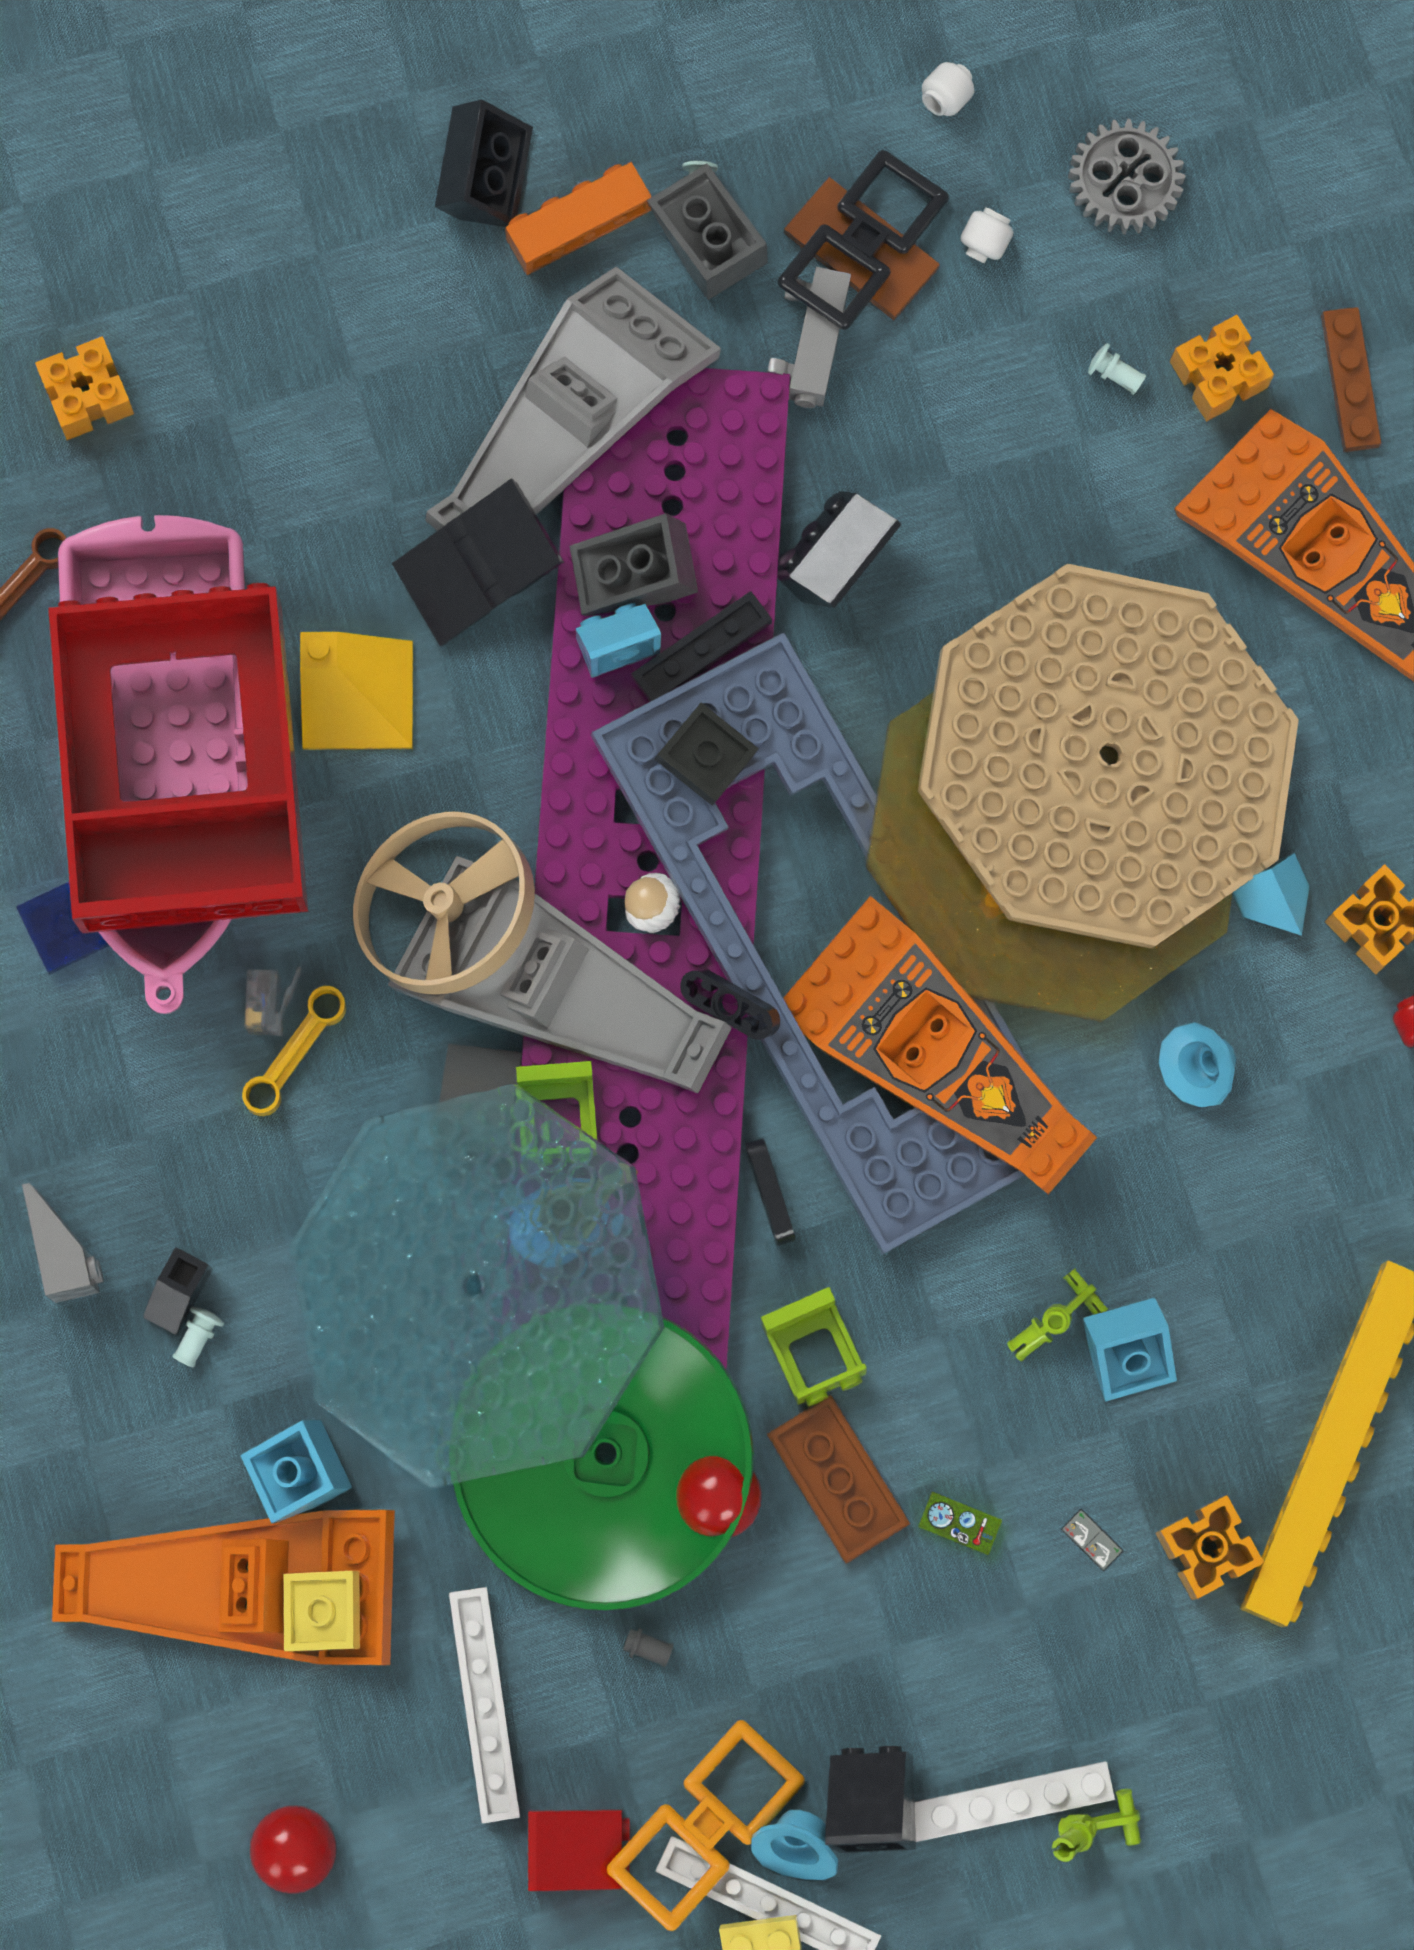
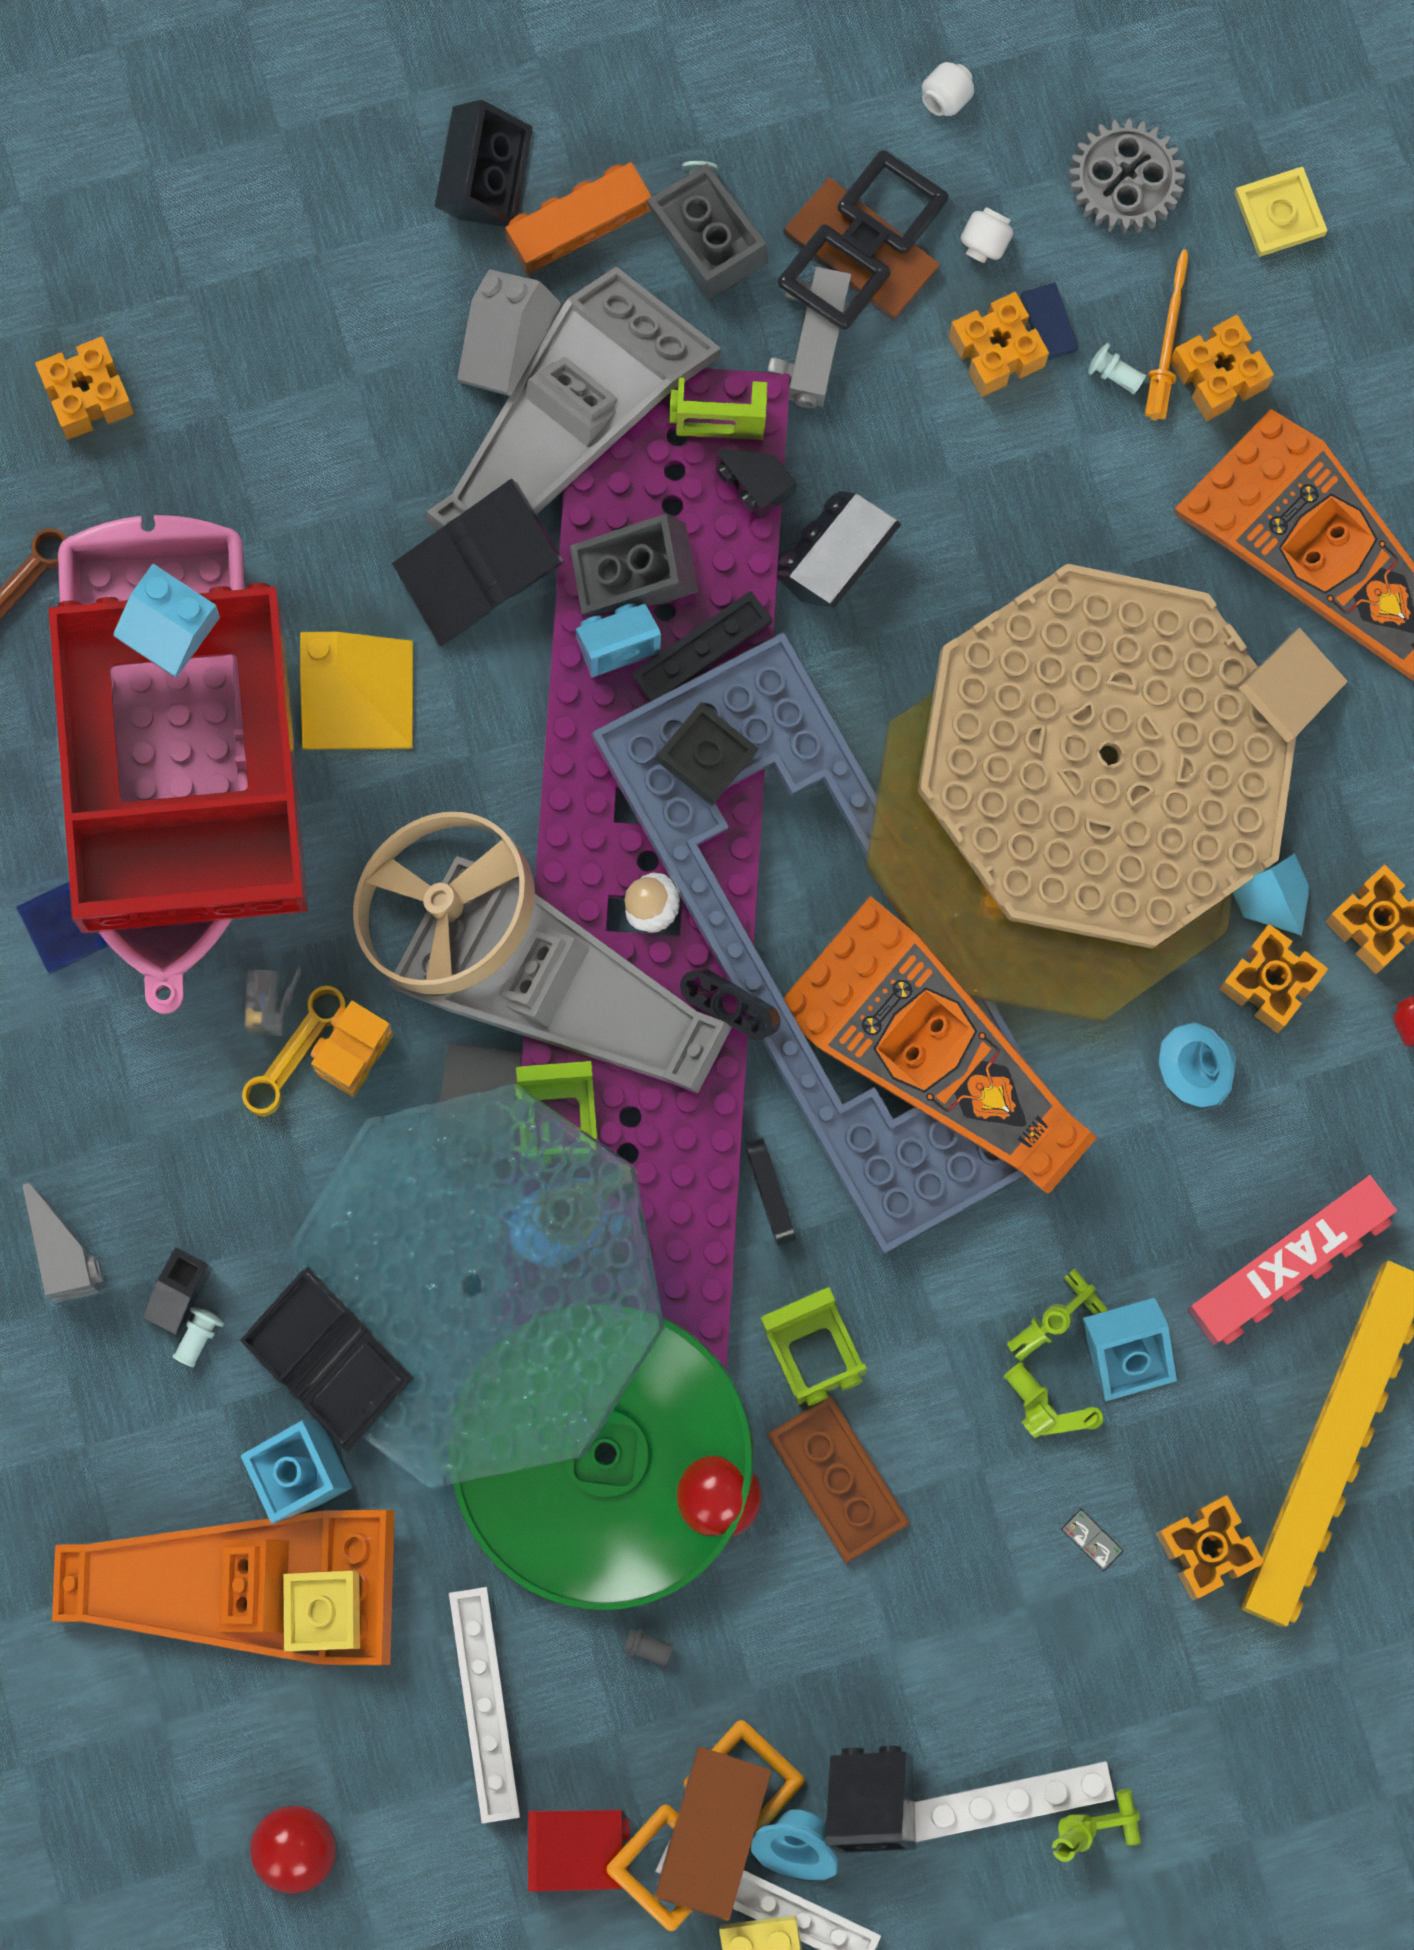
(165, 620): none -> medium azure slope
(327, 1358): none -> black piece
(352, 1048): none -> light orange brick
(505, 330): none -> light grey slope
(712, 1833): none -> dark orange tile
(748, 417): none -> lime window
(757, 477): none -> black slope
(959, 1523): clear neon green tile -> none
(991, 363): none -> light orange brick
(1040, 1416): none -> lime pin
(1049, 319): none -> dark blue tile
(1161, 378): none -> light orange piece
(1280, 211): none -> light yellow plate
(1292, 1260): none -> coral brick
(1293, 685): none -> tan tile
(1295, 975): none -> light orange brick
(1350, 379): dark orange plate -> none

